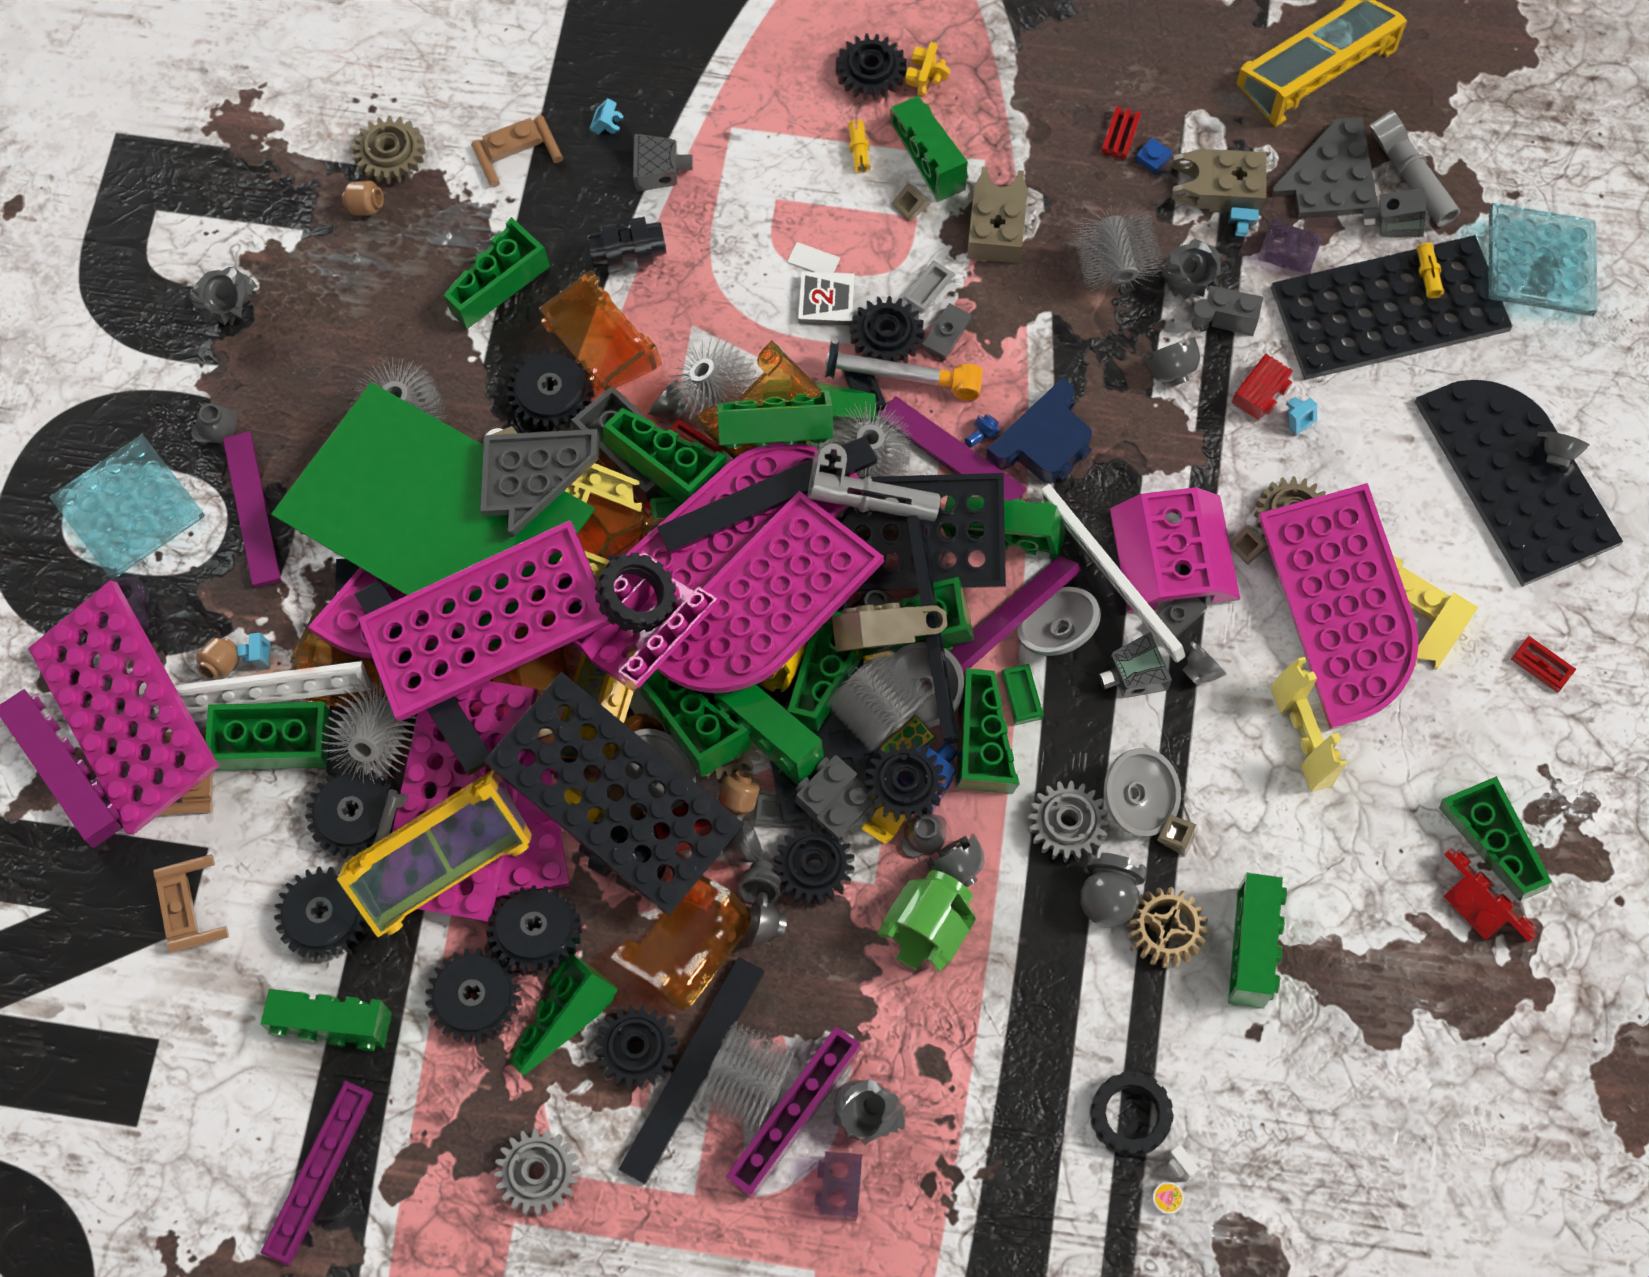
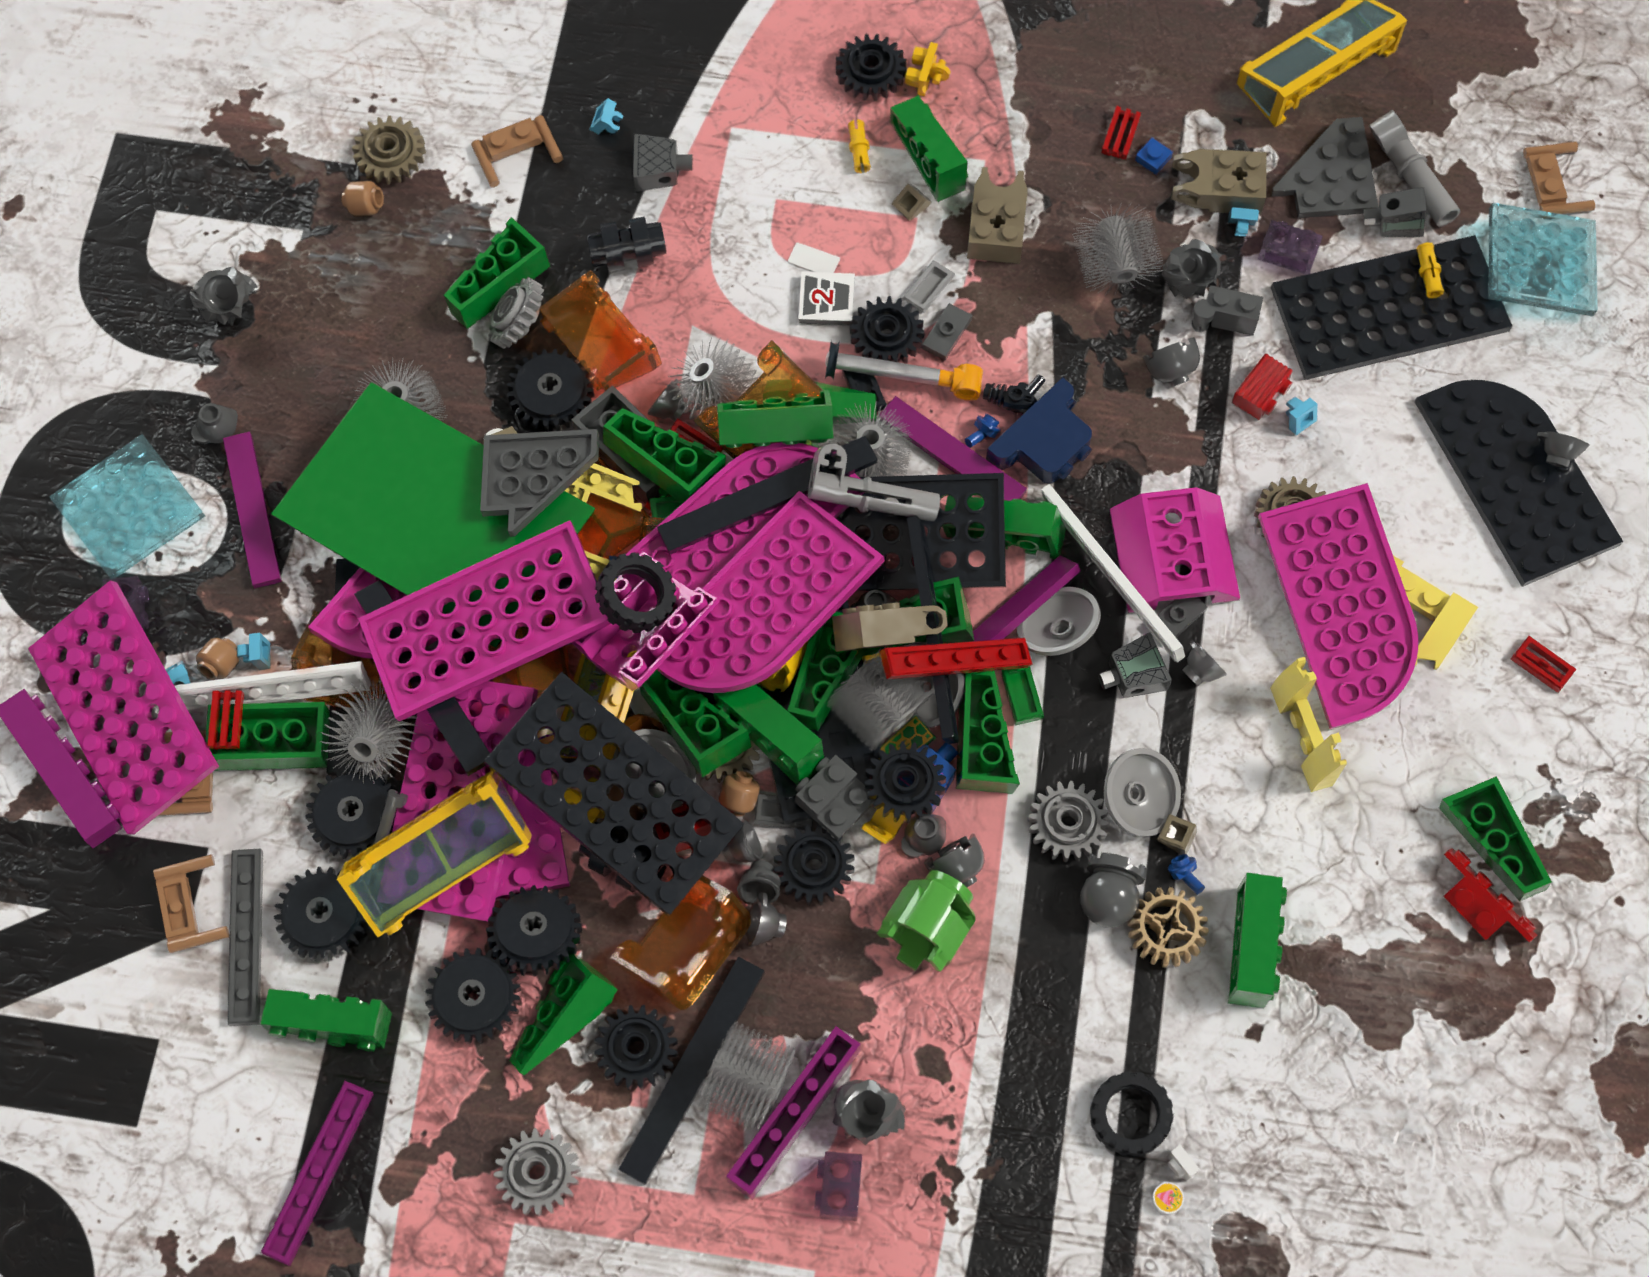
(178, 672): none -> medium azure tile
(226, 696): none -> red tile
(245, 937): none -> dark grey tile
(515, 312): none -> light grey gear
(955, 658): none -> red tile
(1016, 398): none -> black piece
(1182, 868): none -> blue plate
(1248, 544): dark tan slope -> none
(1548, 179): none -> medium nougat plate

